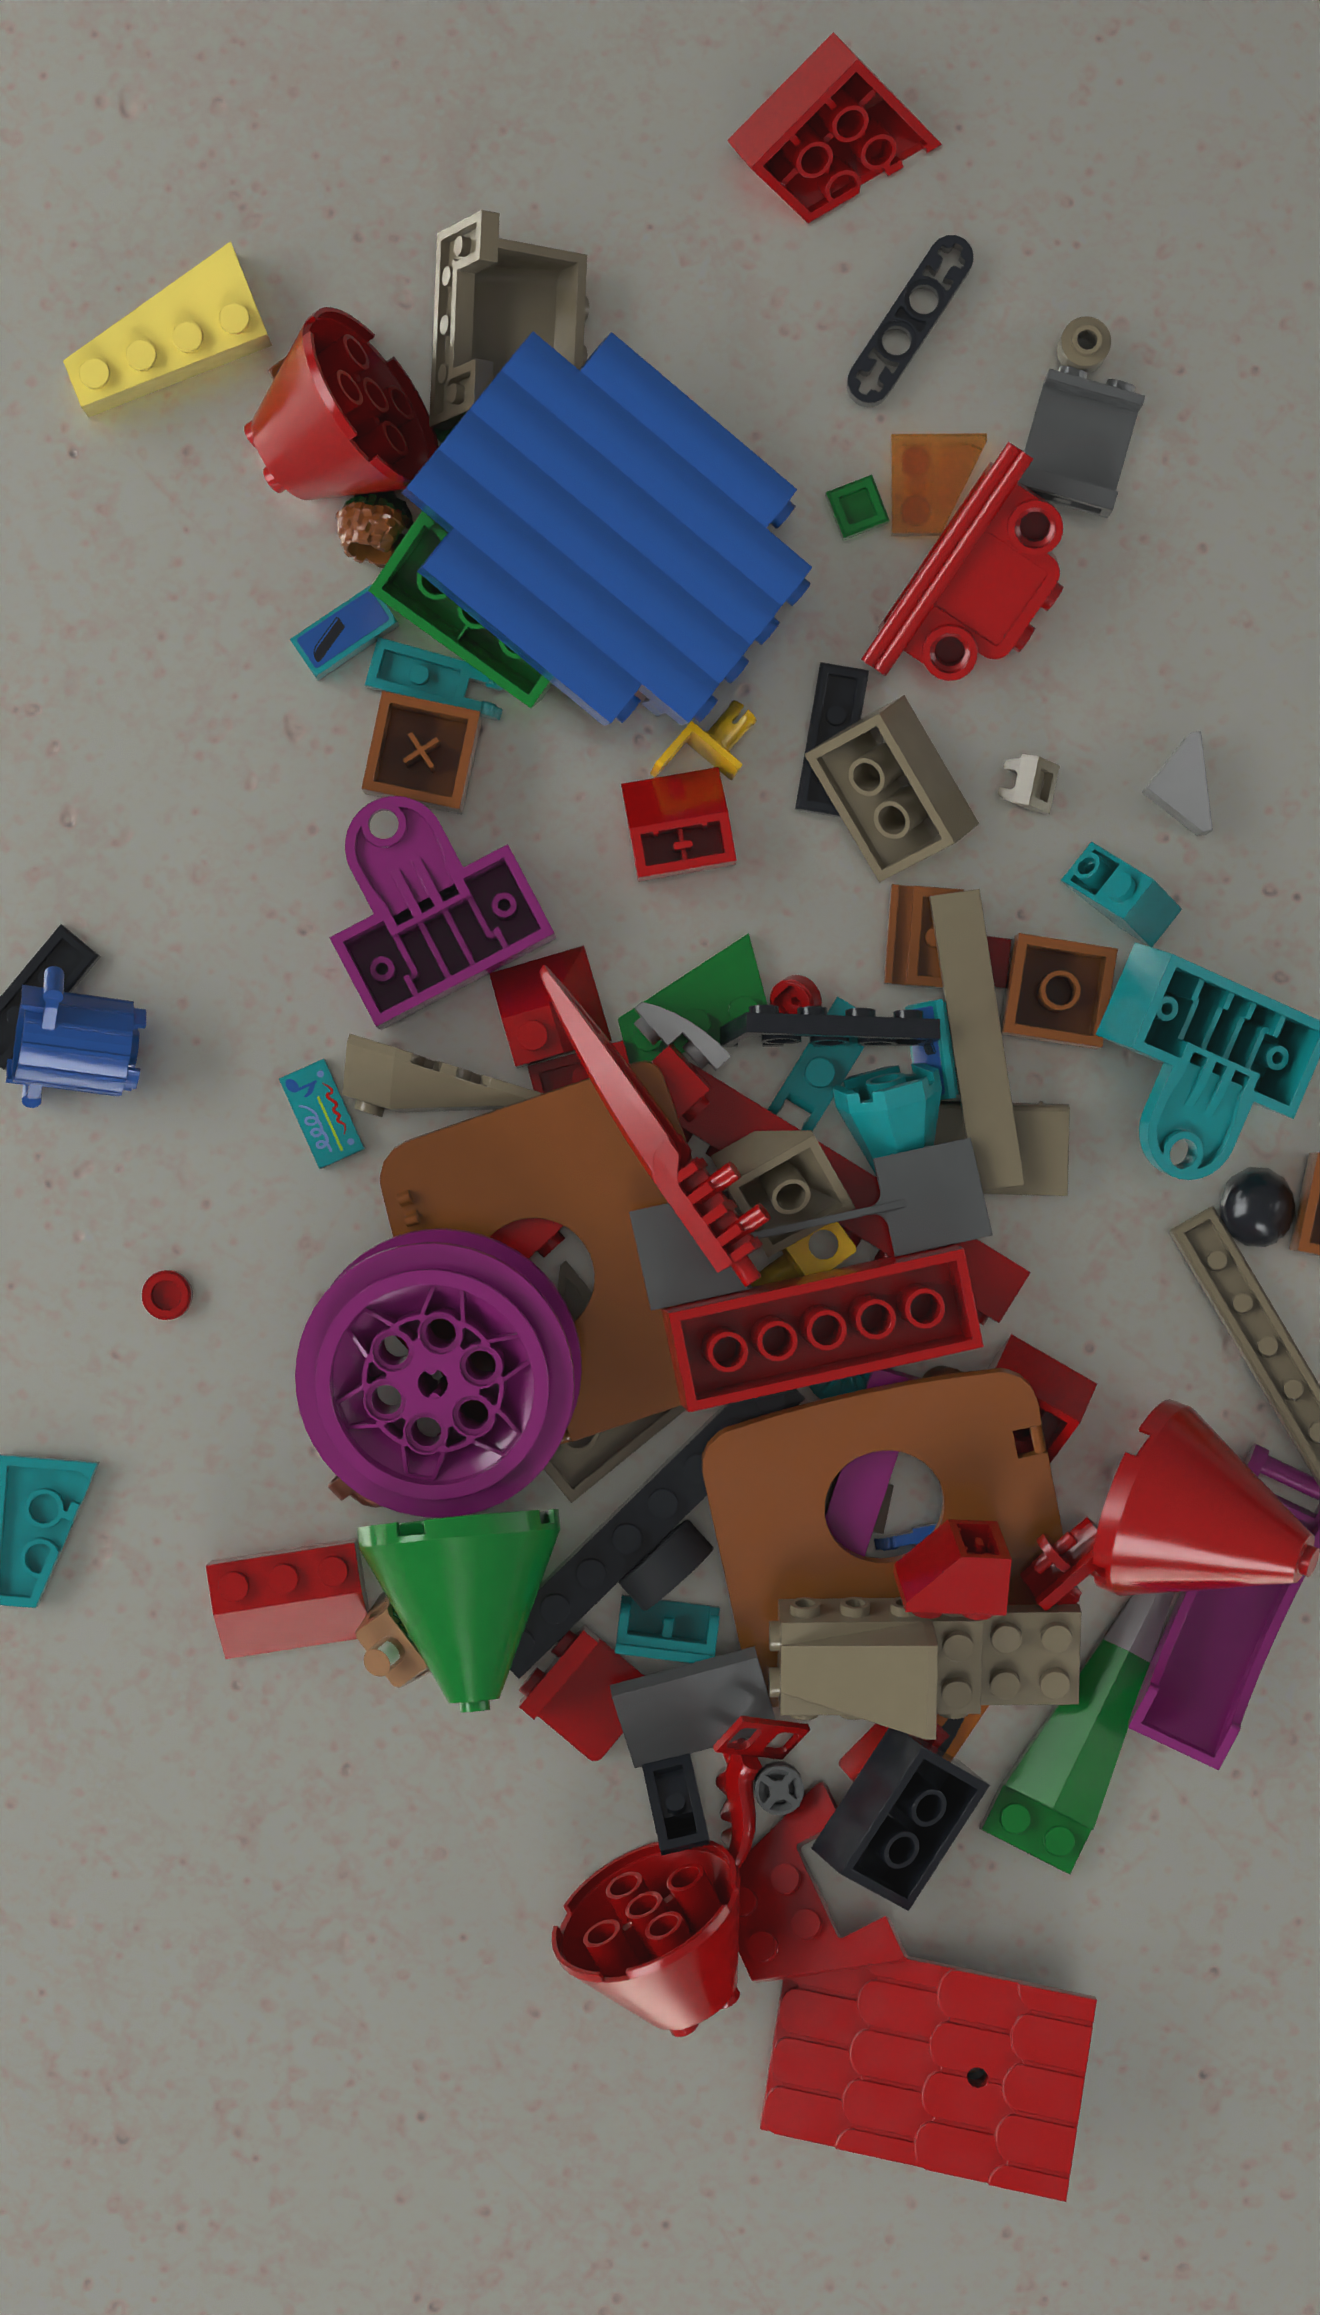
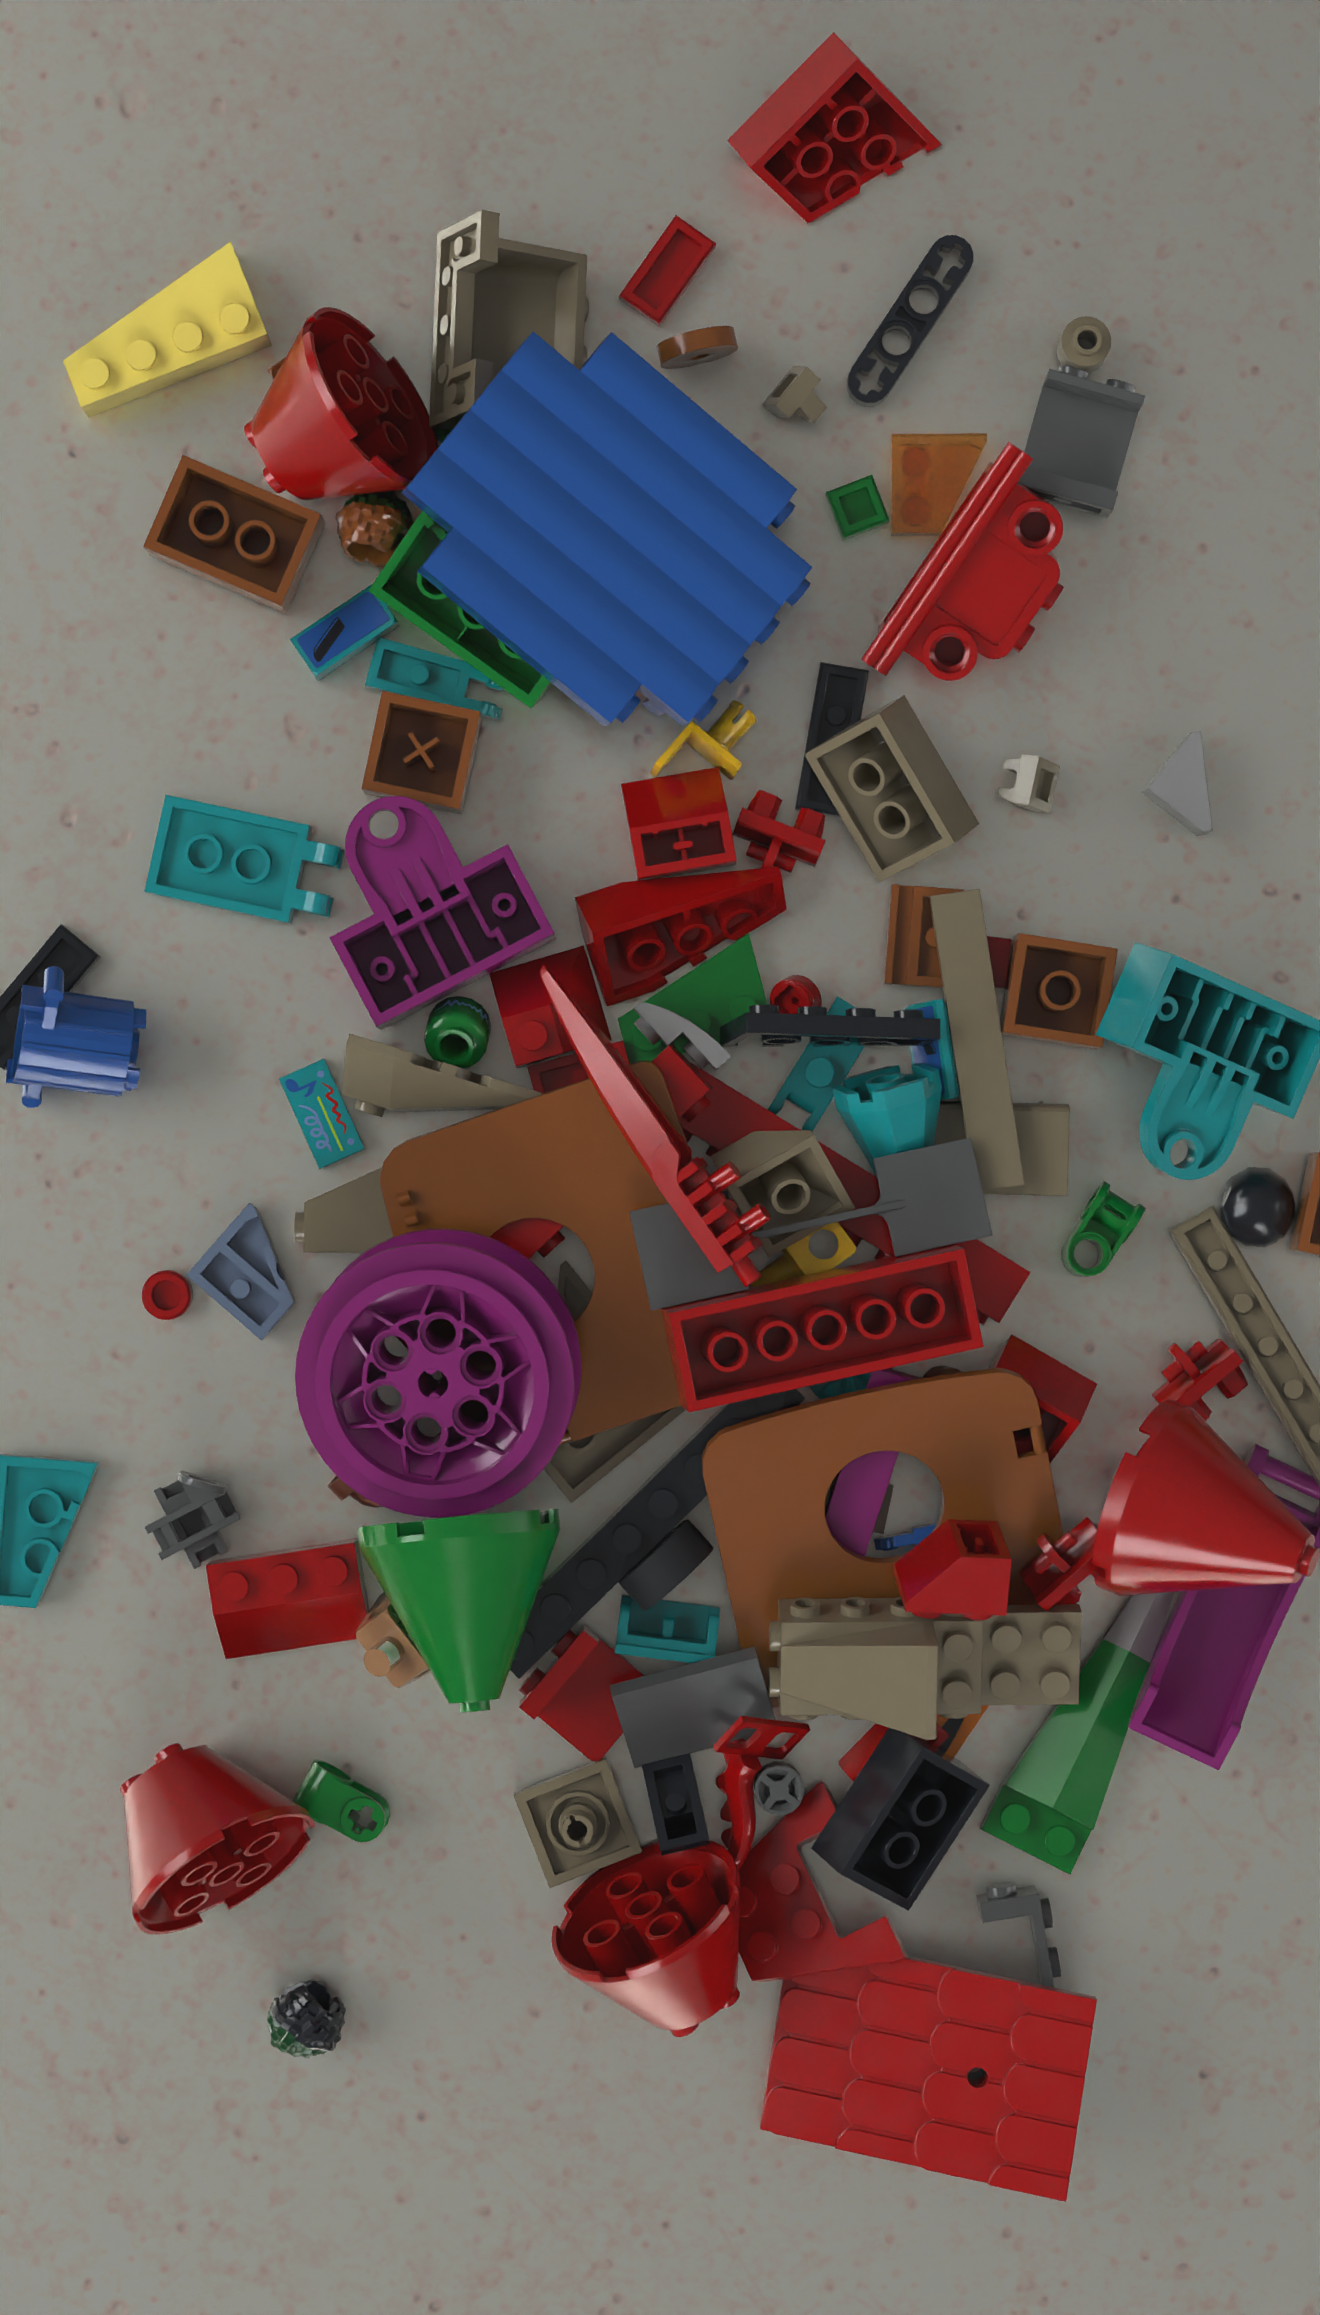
(191, 1512): none -> dark grey piece
(204, 1837): none -> red cone
(234, 534): none -> dark orange brick
(236, 861): none -> teal tile
(245, 1274): none -> sand blue wing
(306, 2020): none -> black piece
(332, 1798): none -> green piece
(345, 1218): none -> dark tan slope
(457, 1032): none -> green head
(577, 1822): none -> dark tan plate
(657, 925): none -> red wedge
(667, 271): none -> red tile
(697, 347): none -> dark orange piece
(776, 842): none -> red hips
(796, 396): none -> dark tan tile
(1008, 1902): none -> dark grey bracket
(1101, 1229): none -> green piece
(1122, 894): teal slope -> none
(1198, 1372): none -> red hips

